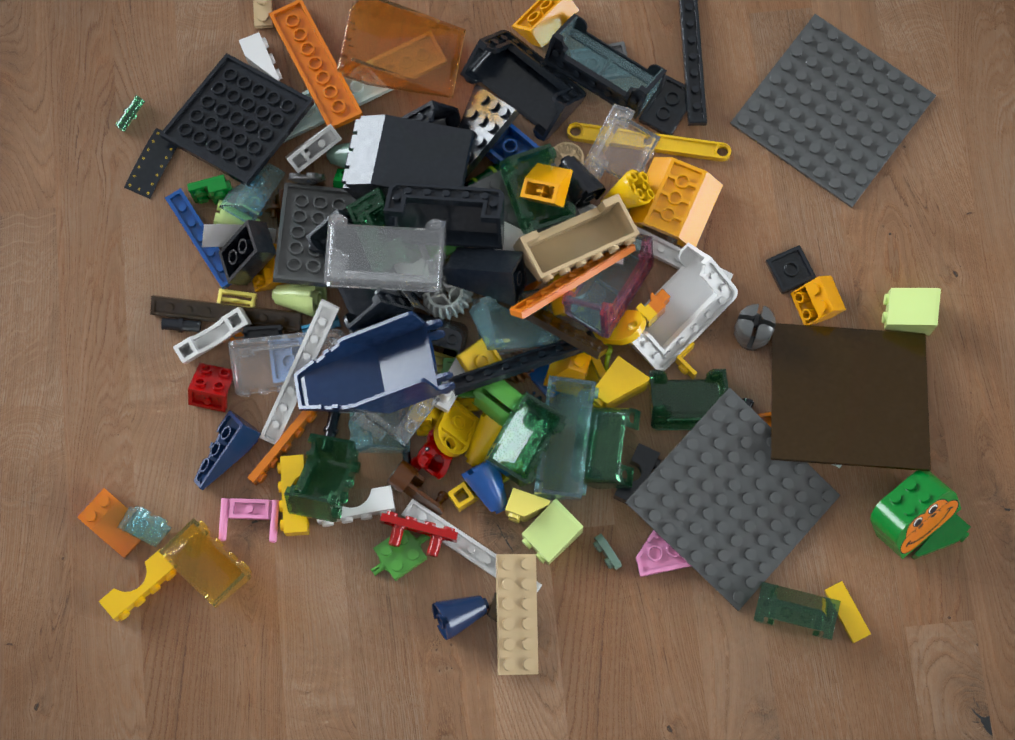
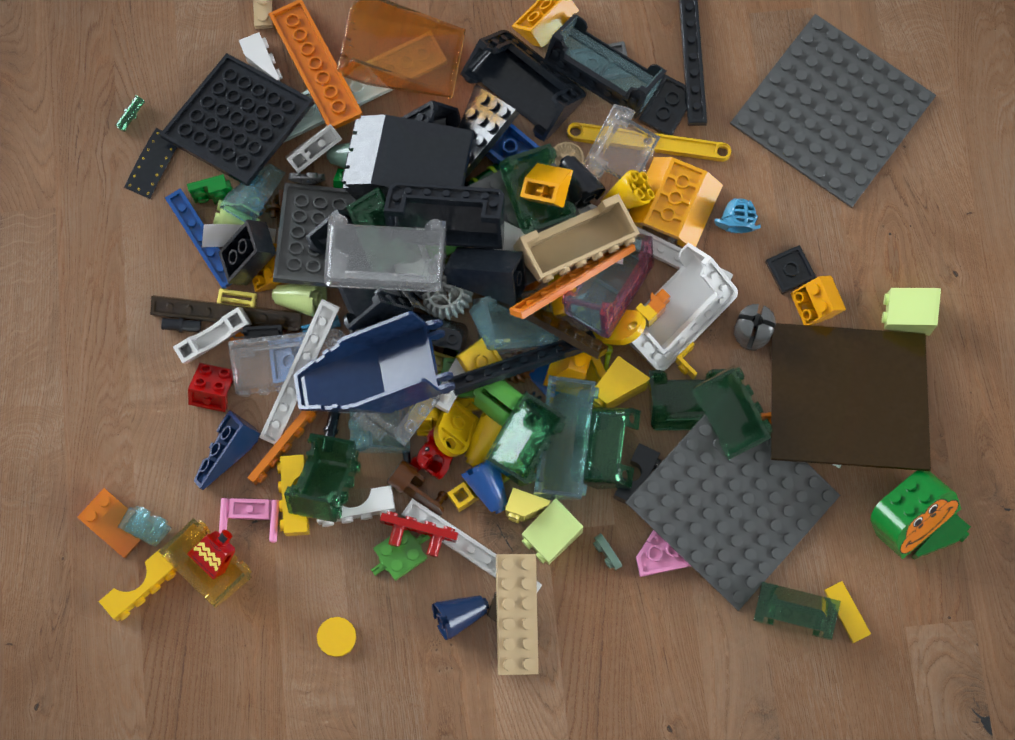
(213, 553): none -> red torso
(336, 636): none -> yellow tile
(733, 411): none -> clear green windscreen
(738, 217): none -> dark azure piece

